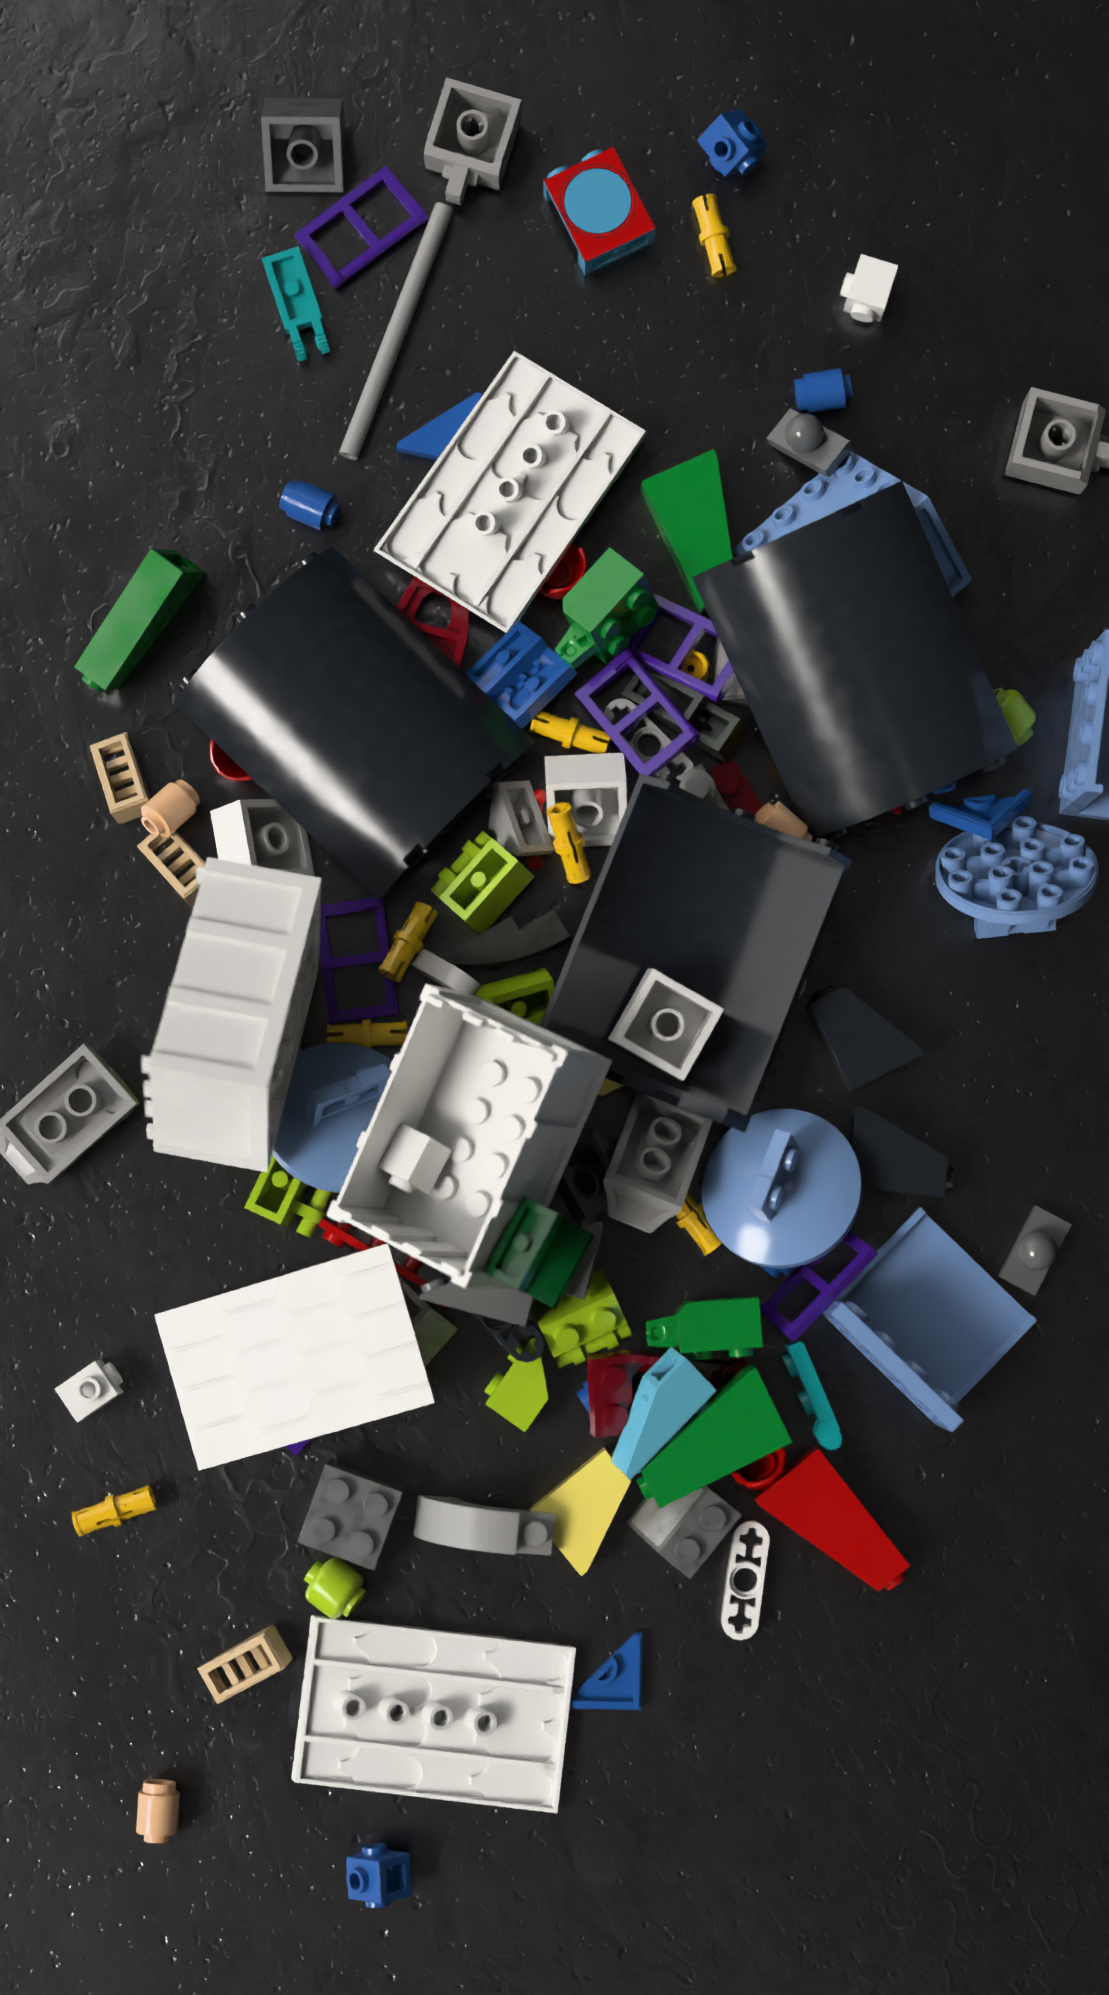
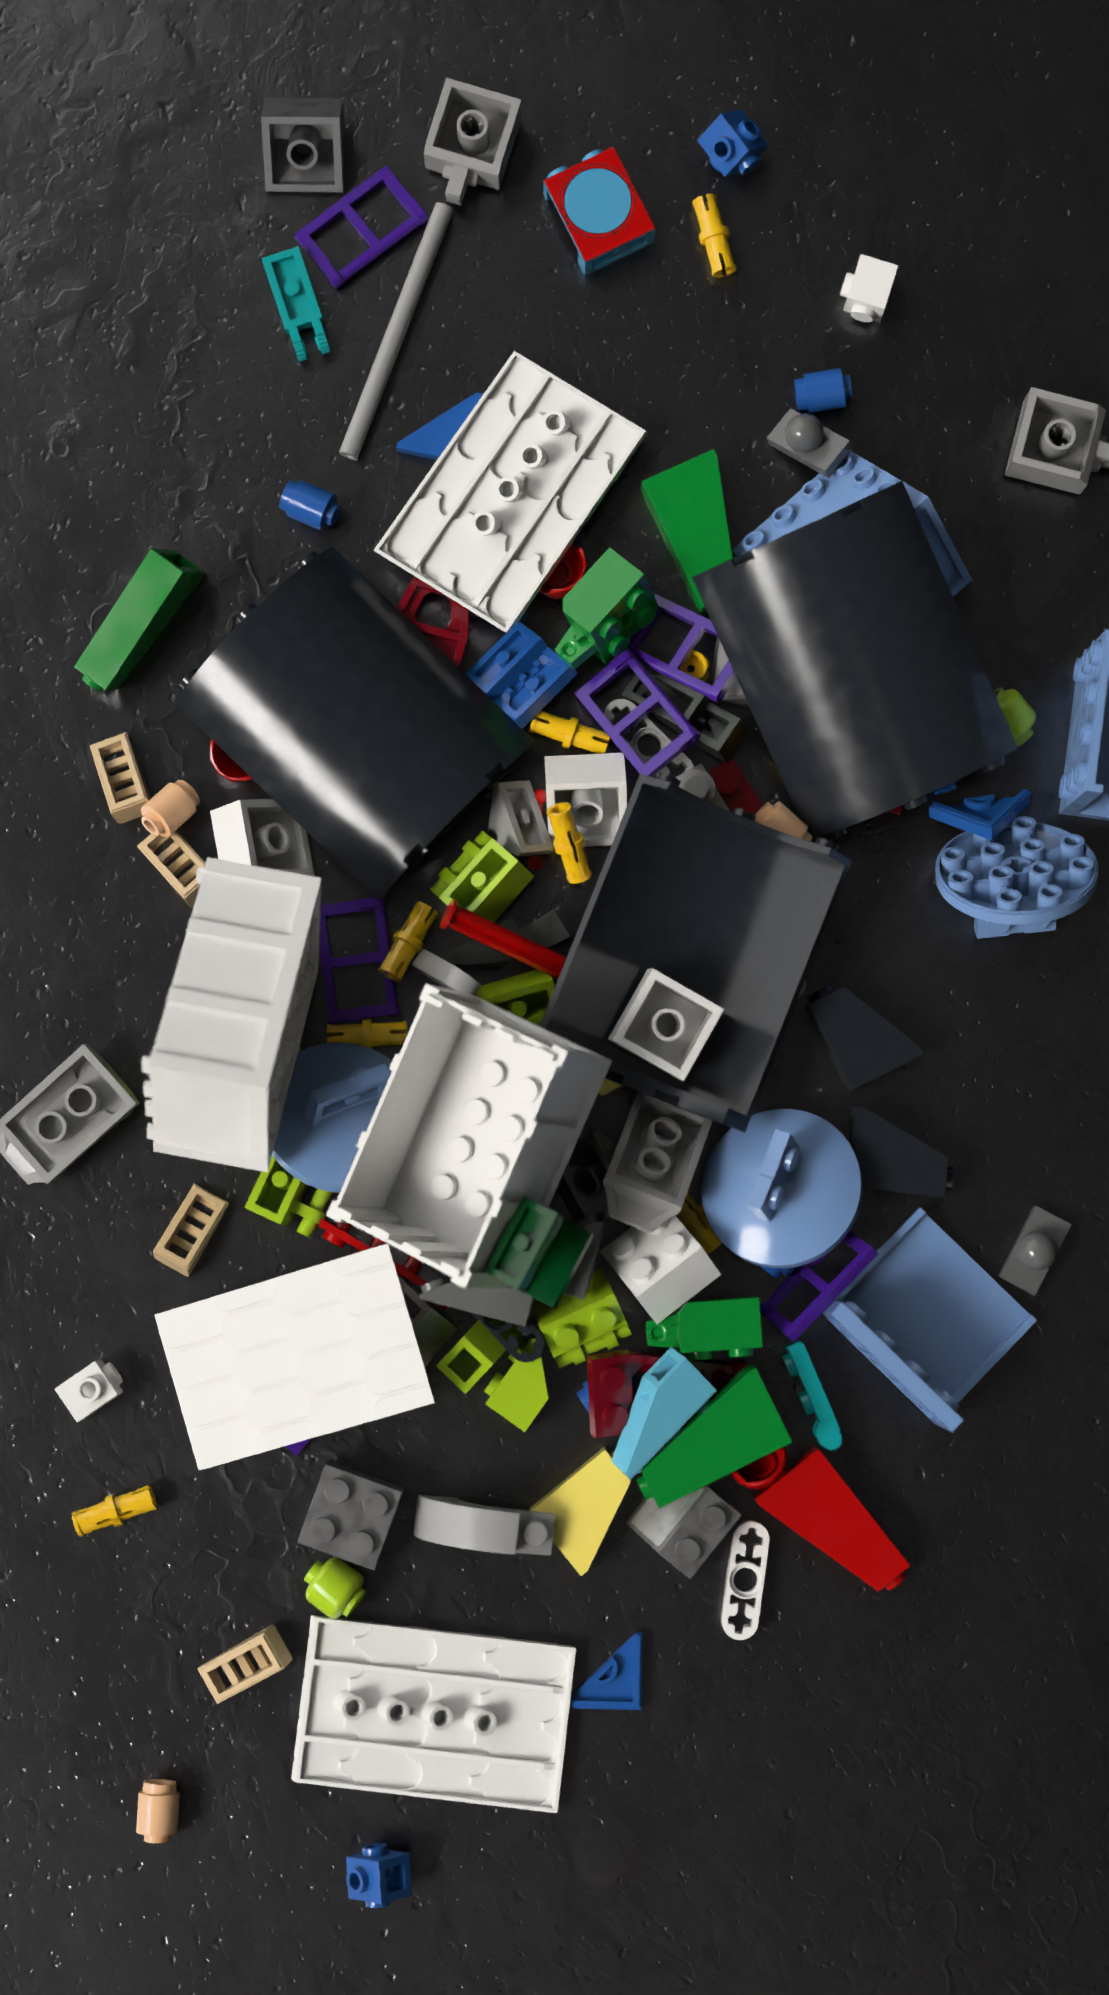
(161, 1251): none -> tan slope
(413, 1160): white brick -> none
(474, 1355): none -> lime slope
(502, 939): none -> red axle
(661, 1266): none -> white brick

